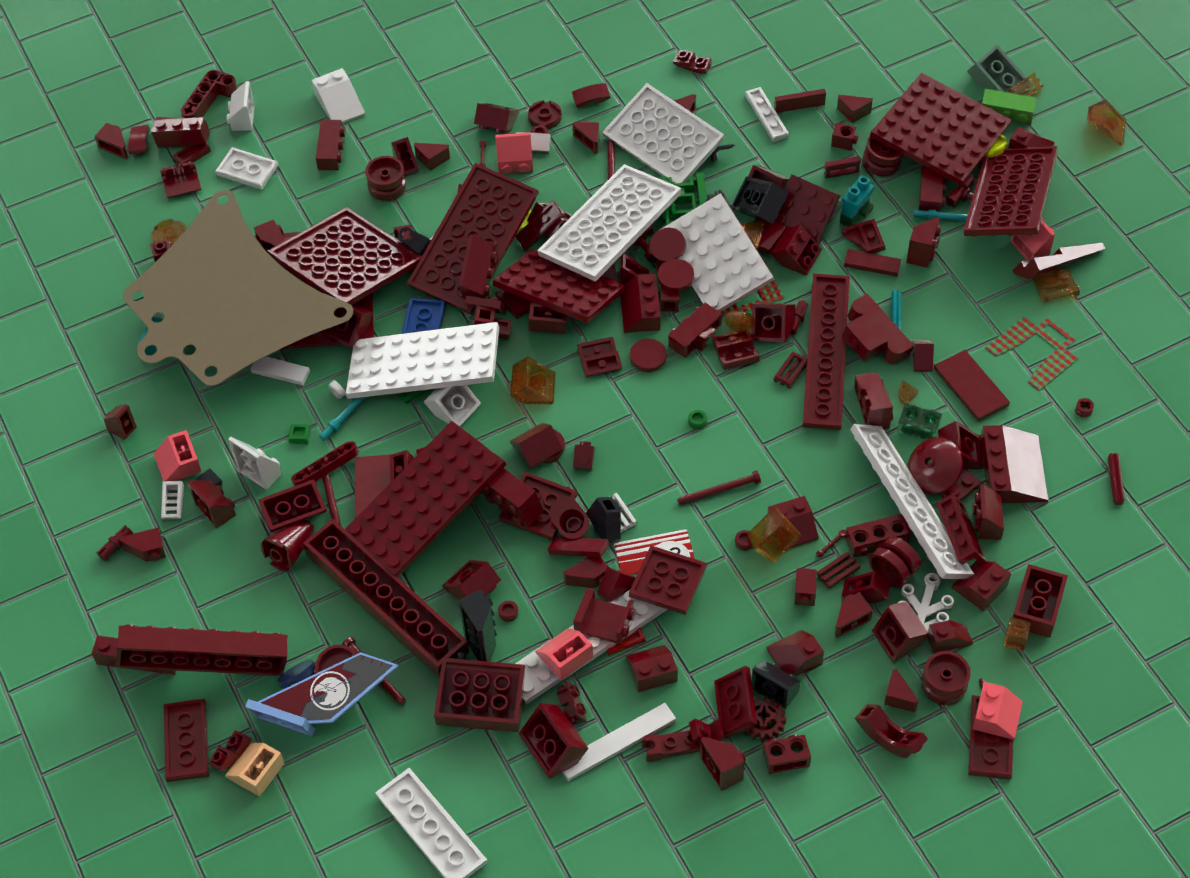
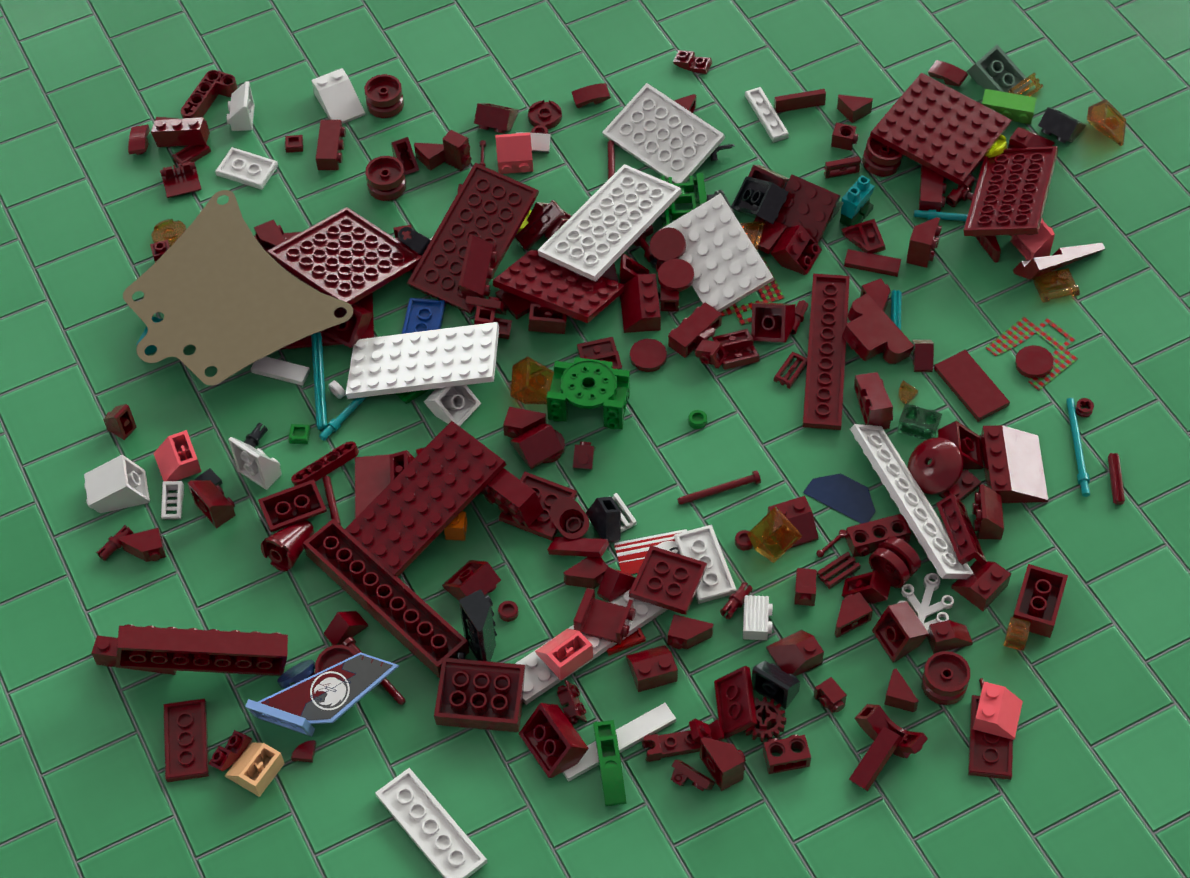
(111, 140): dark red slope -> none
(116, 485): none -> white slope
(254, 437): none -> black axle
(294, 143): none -> dark red tile
(304, 752): none -> dark red tile
(319, 384): none -> teal axle
(343, 626): none -> dark red slope
(384, 96): none -> dark red wheel
(456, 150): none -> dark red brick
(457, 528): none -> orange brick
(521, 420): none -> dark red slope
(587, 134): dark red slope -> none
(609, 390): none -> green piece
(609, 763): none -> green slope
(684, 772): none -> dark red hinge
(688, 632): none -> dark red slope
(704, 546): none -> white tile
(711, 353): none -> dark red brick
(736, 600): none -> dark red pin
(739, 320): clear orange brick -> none
(756, 617): none -> white brick
(830, 695): none -> dark red brick
(843, 495): none -> dark blue sticker
(875, 758): none -> dark red tile
(878, 292): none -> dark red slope
(951, 74): none -> dark red slope
(991, 246): none -> dark red slope
(1034, 361): none -> dark red tile
(1061, 125): none -> black slope
(1083, 476): none -> teal bar

